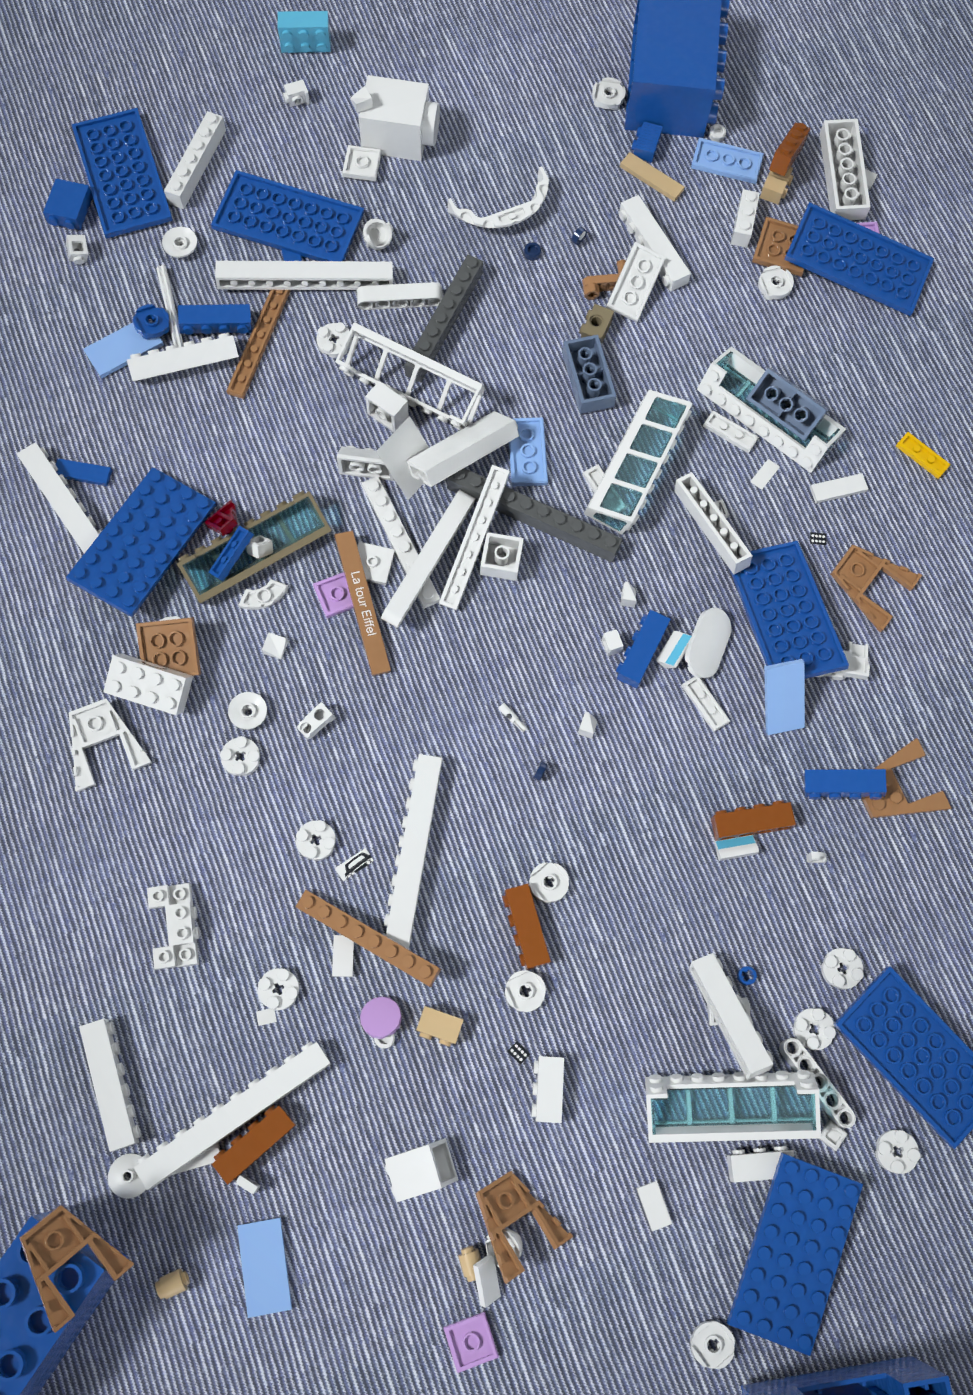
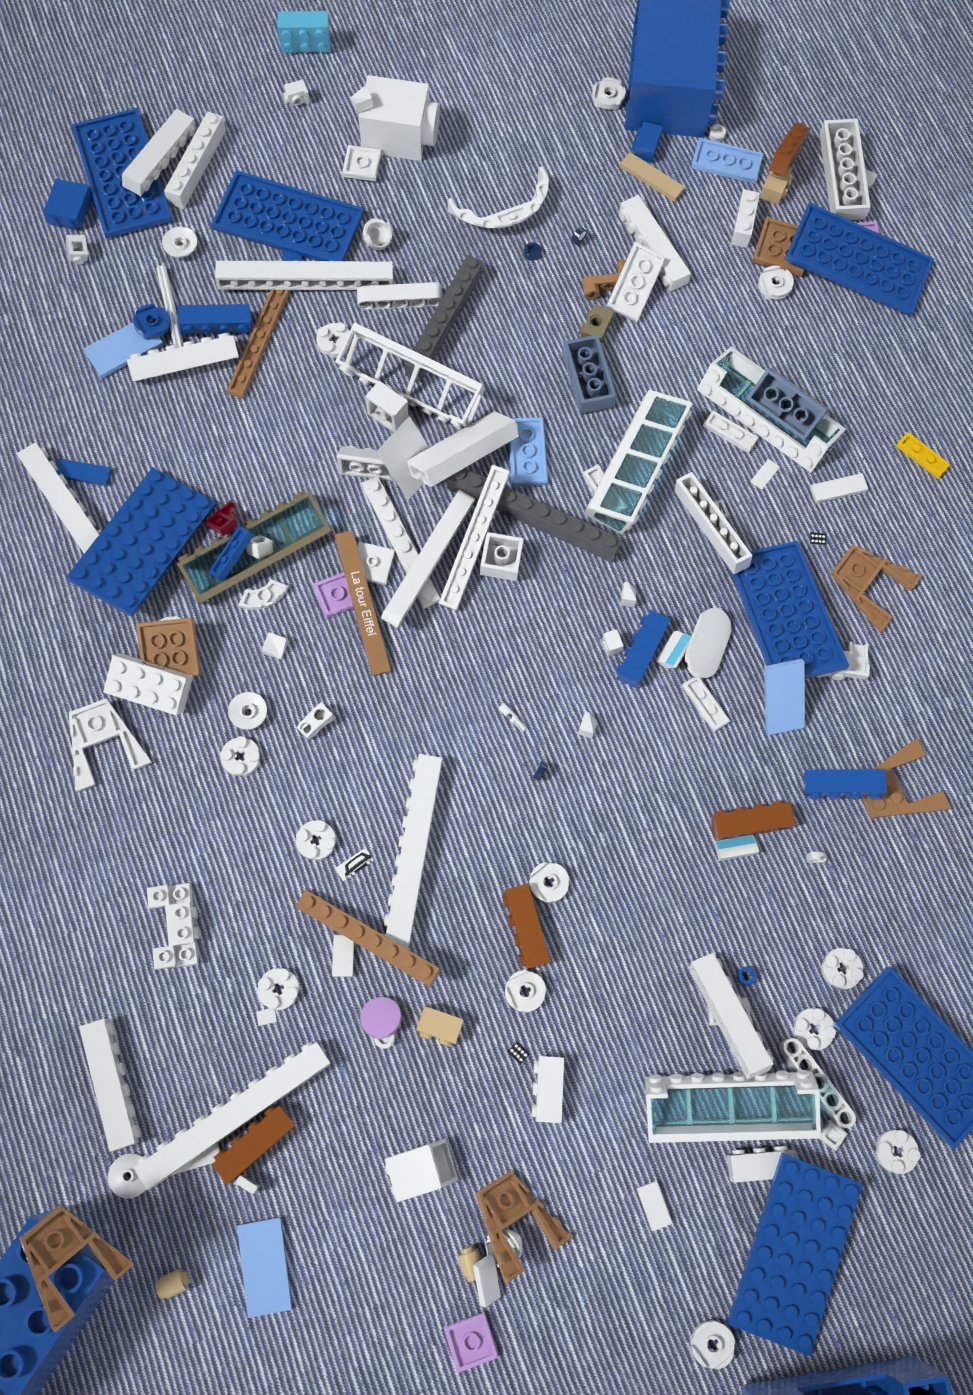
(158, 152): none -> white brick

